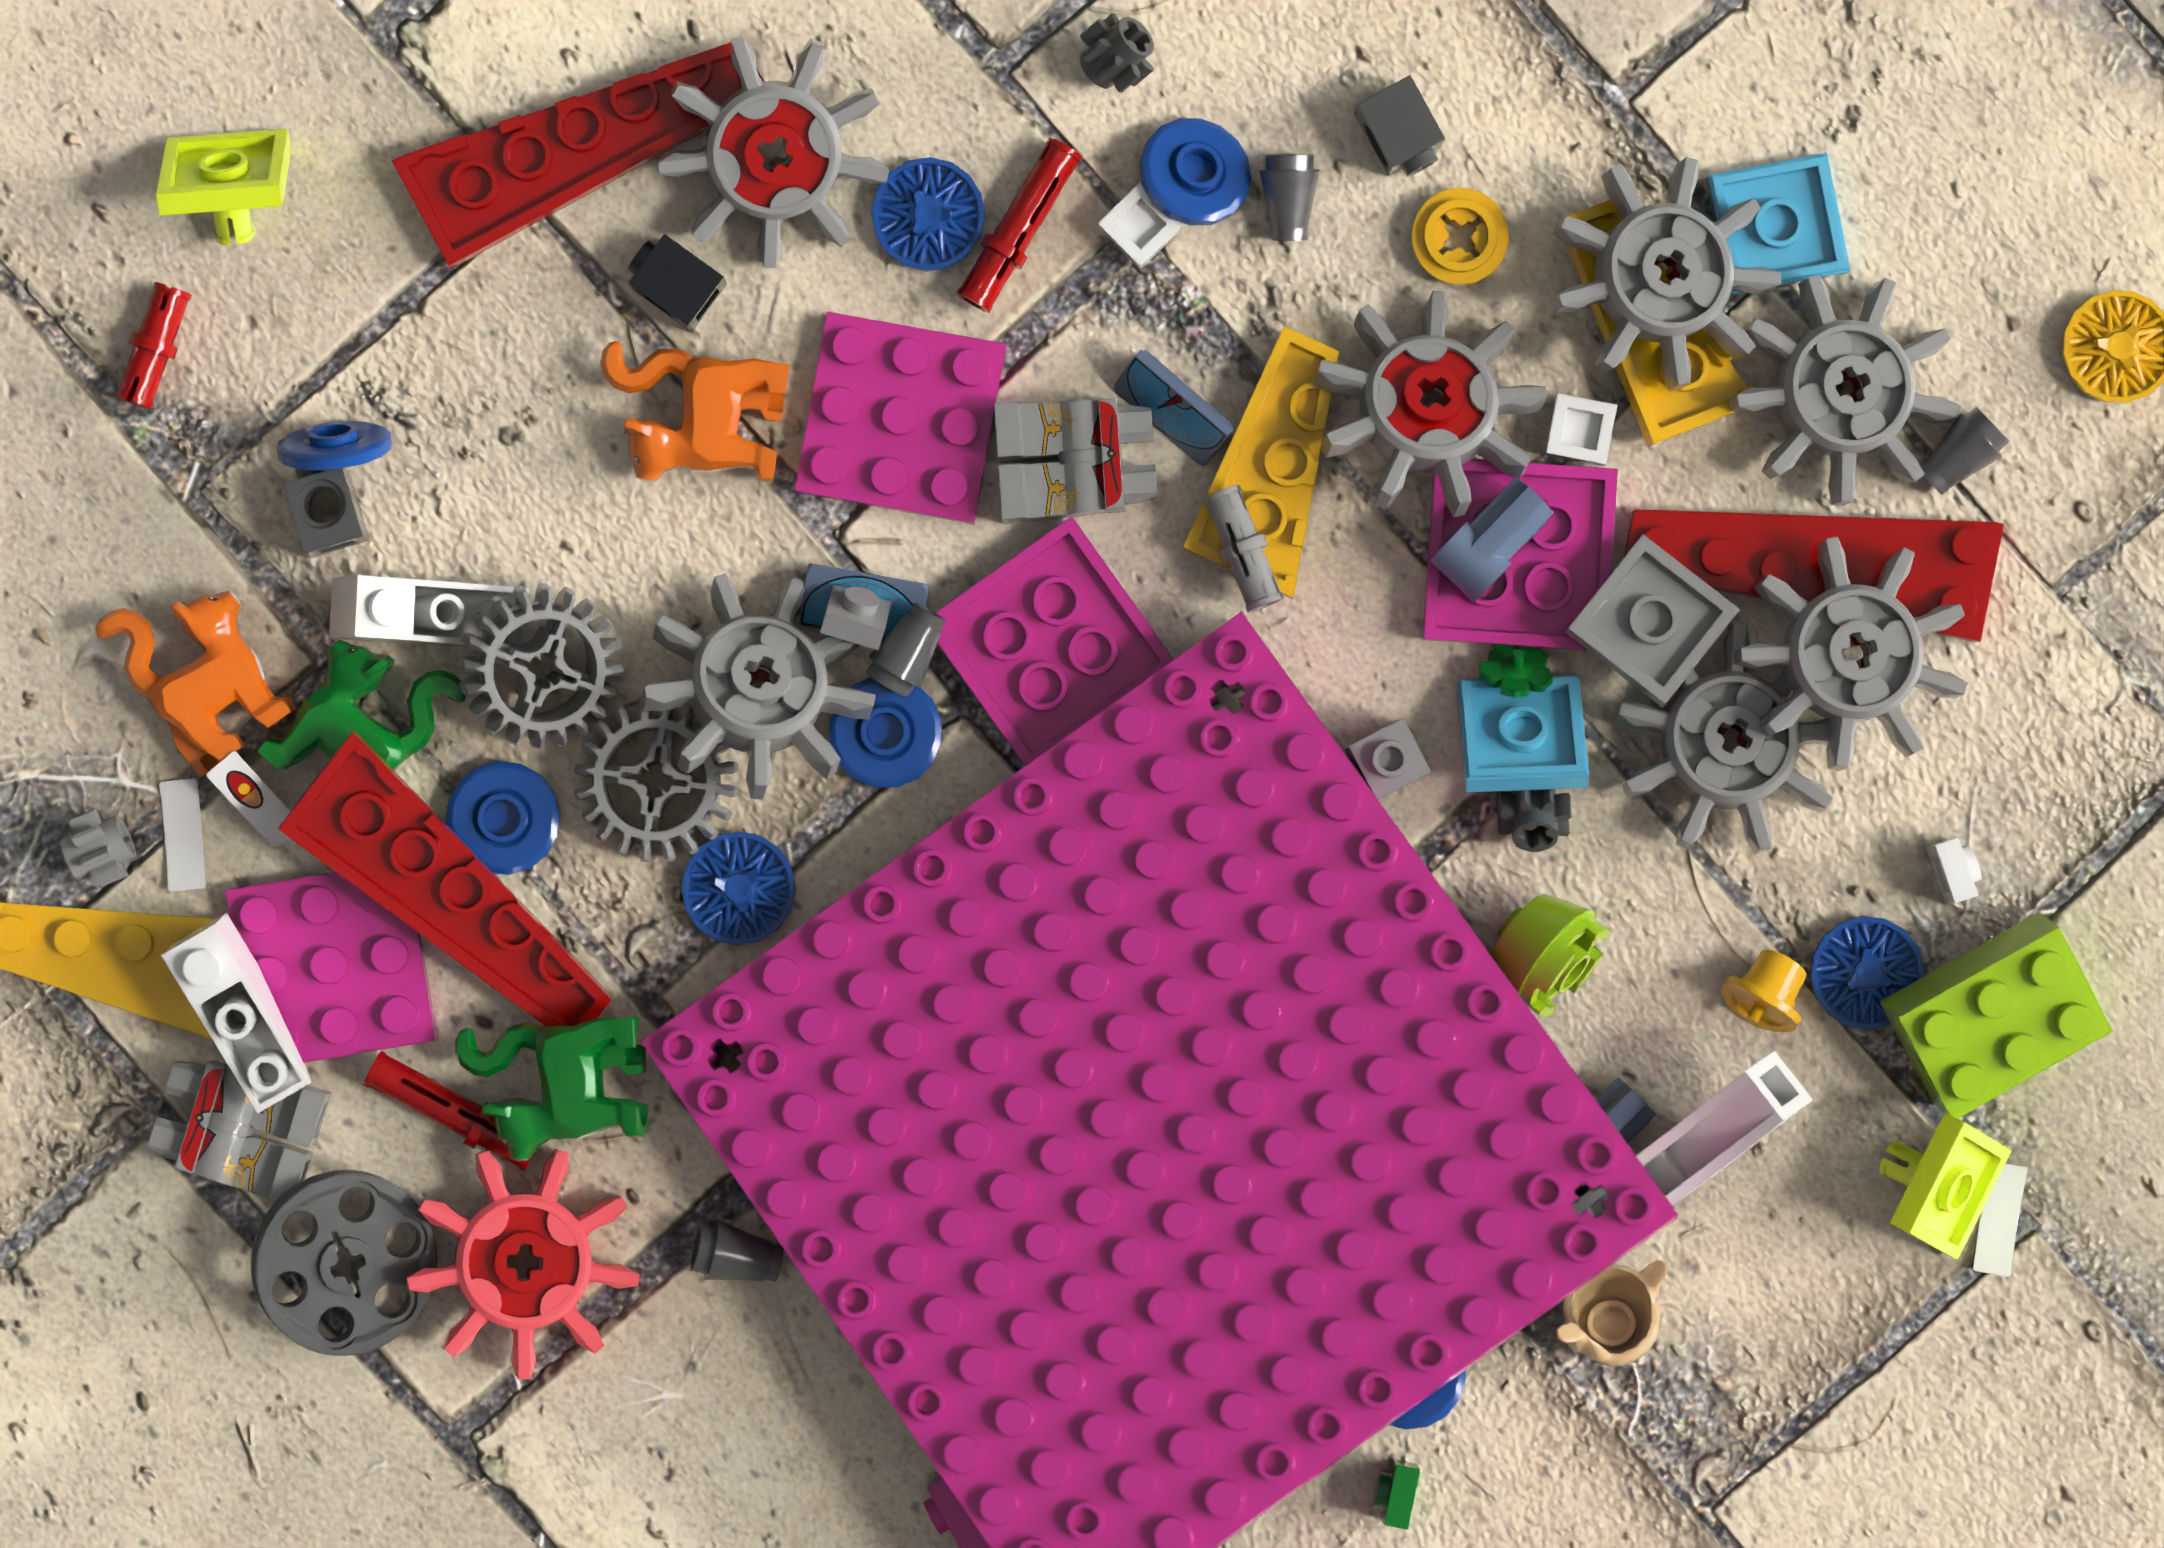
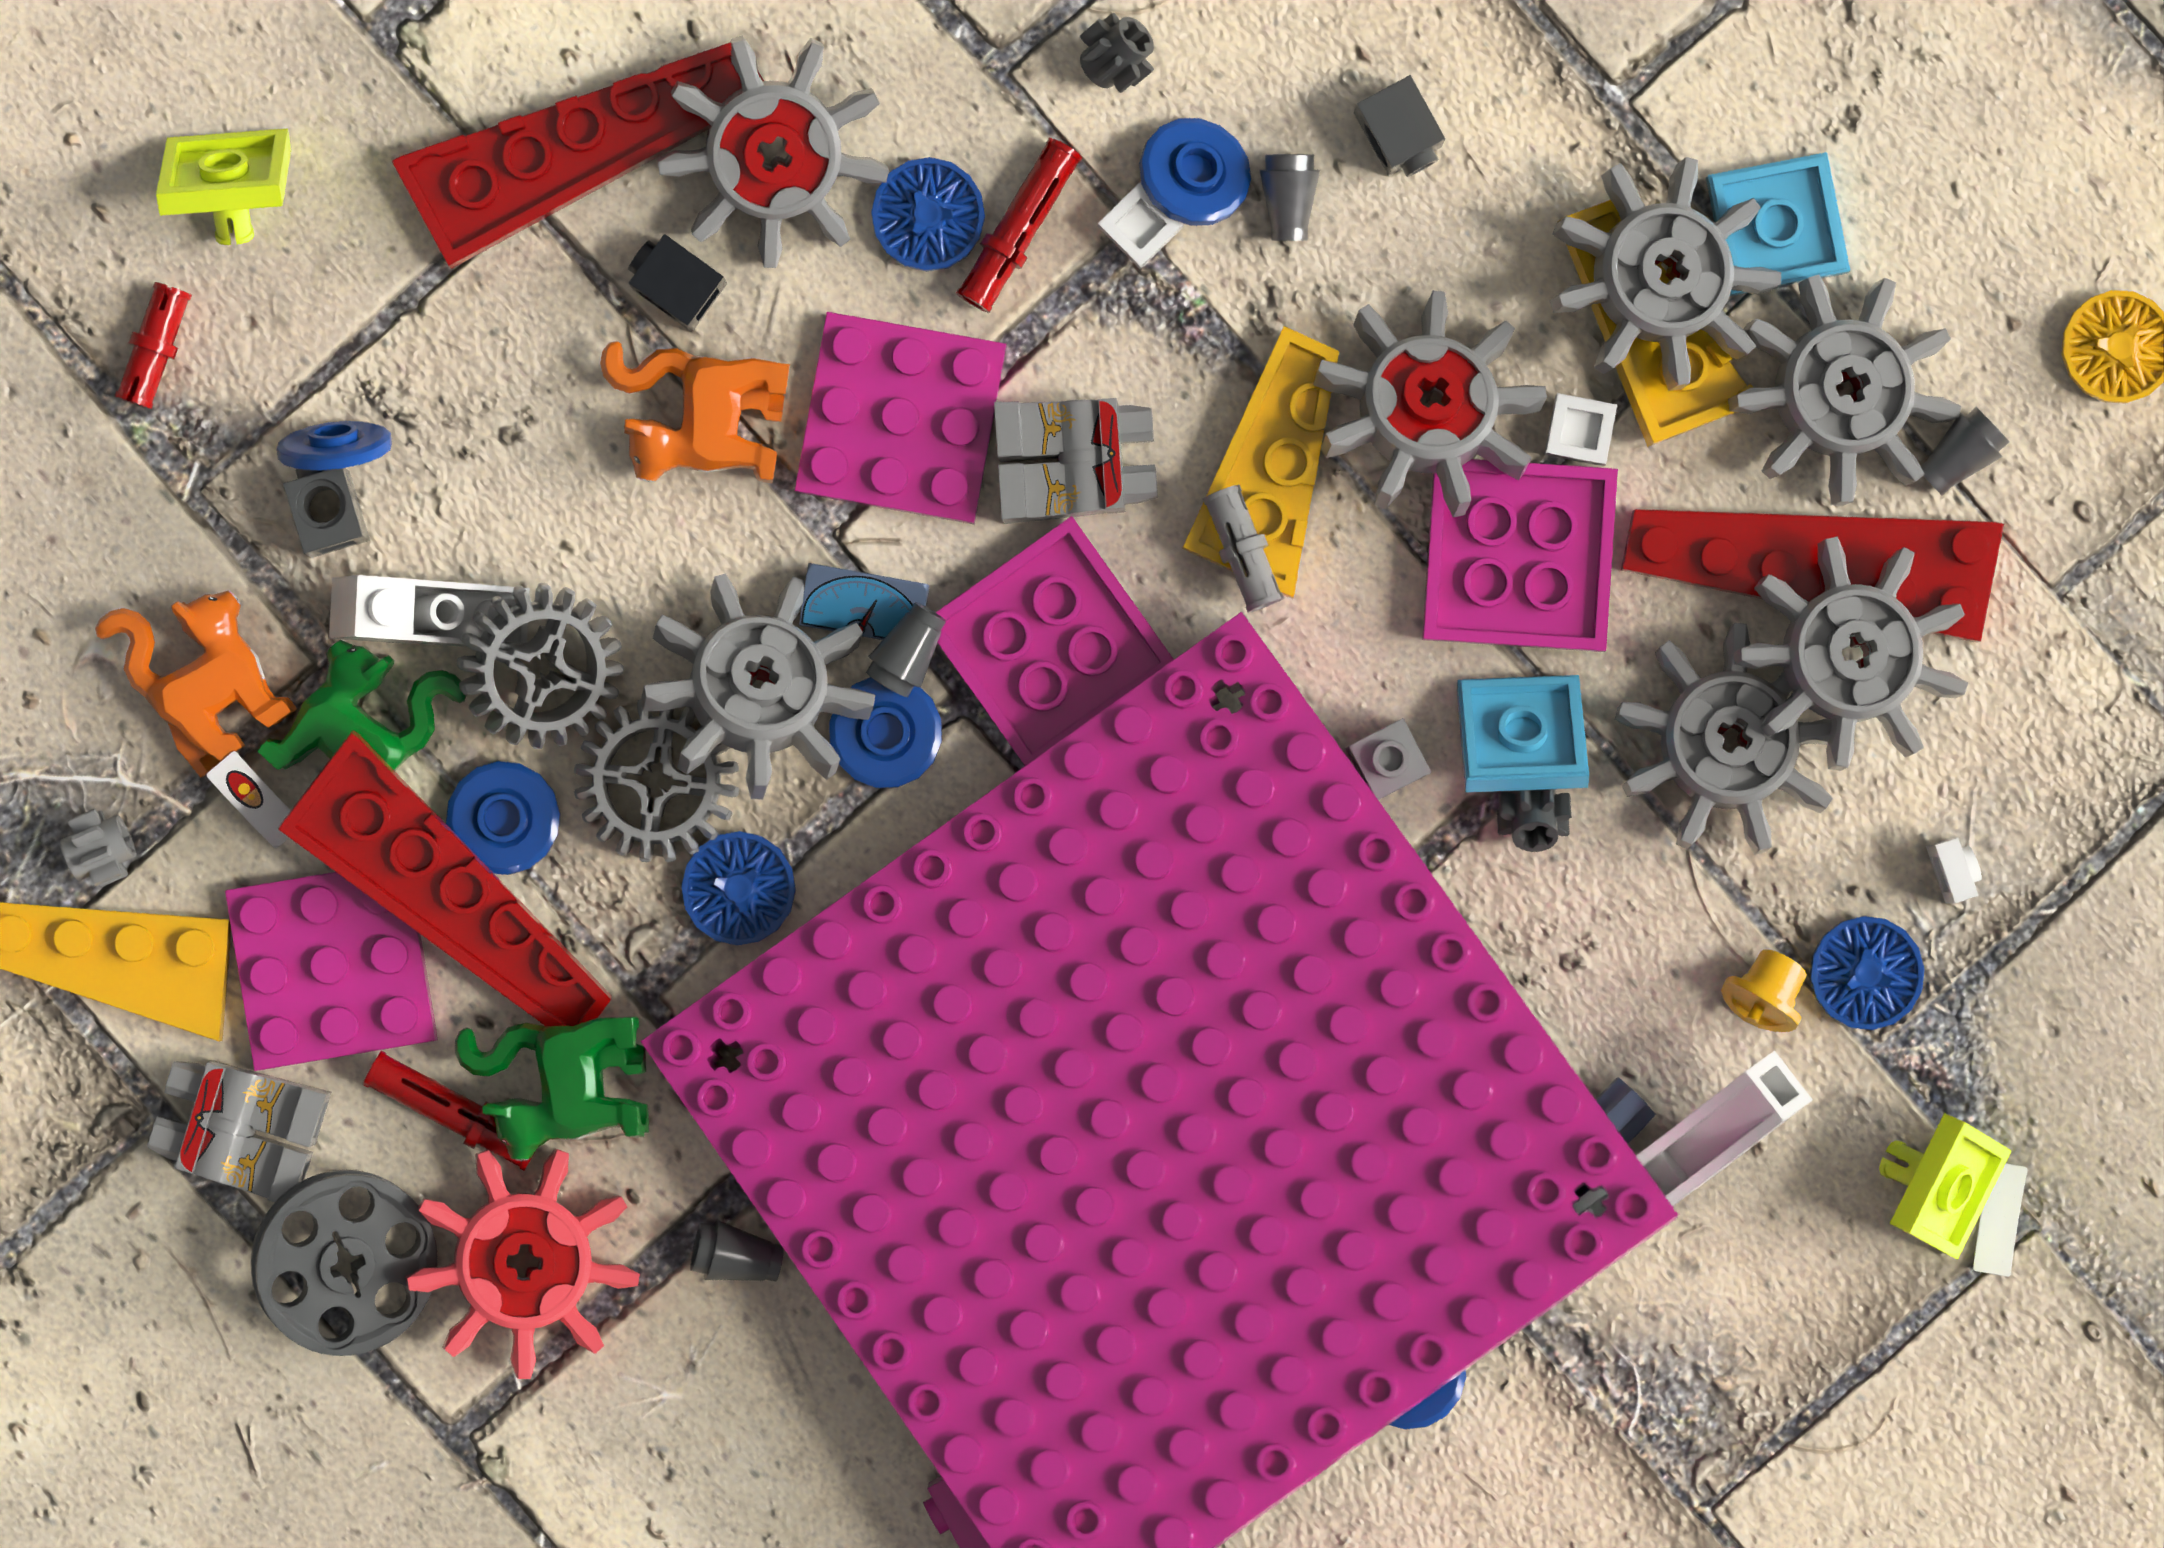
(183, 834): white sticker -> none
(238, 1011): white slope -> none
(856, 616): light grey plate -> none
(1174, 406): slope -> none
(1396, 1493): green plate -> none
(1483, 548): sand blue piece -> none
(1488, 240): yellow gear -> none
(1516, 670): green plant -> none
(1548, 949): lime cone -> none
(1614, 1314): tan hair -> none
(1652, 621): light grey plate -> none
(1996, 1016): lime brick -> none

